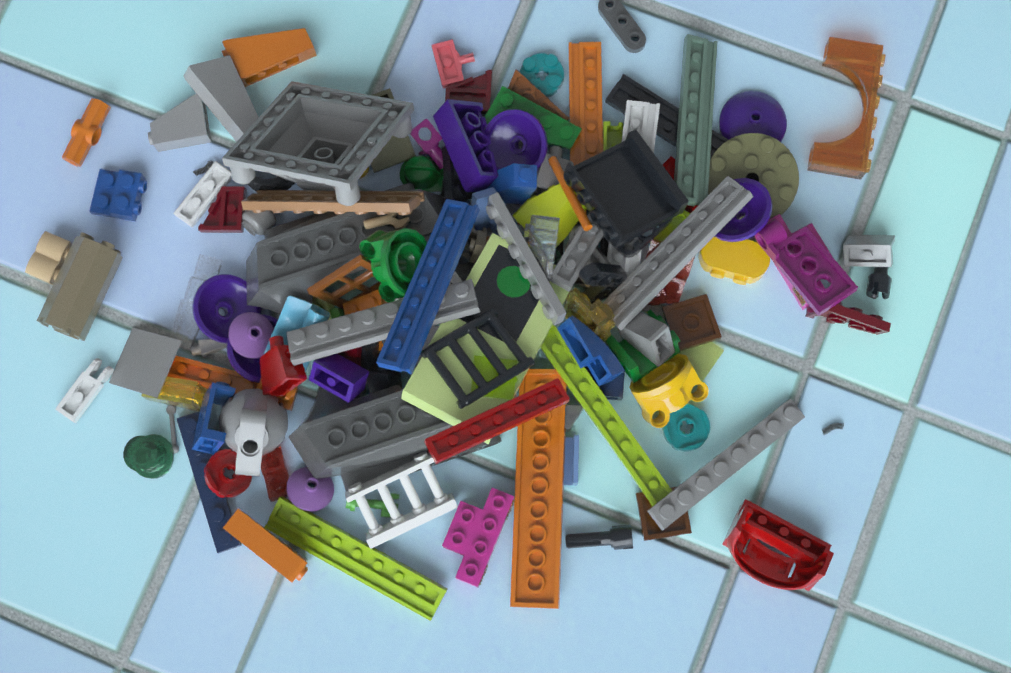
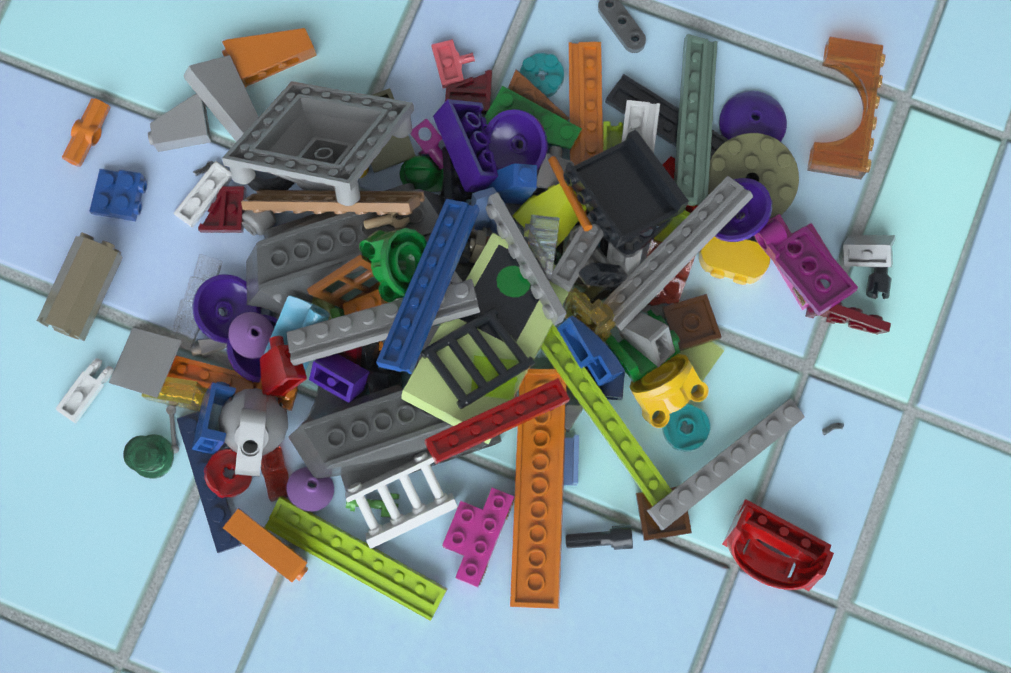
(48, 257): tan brick -> none

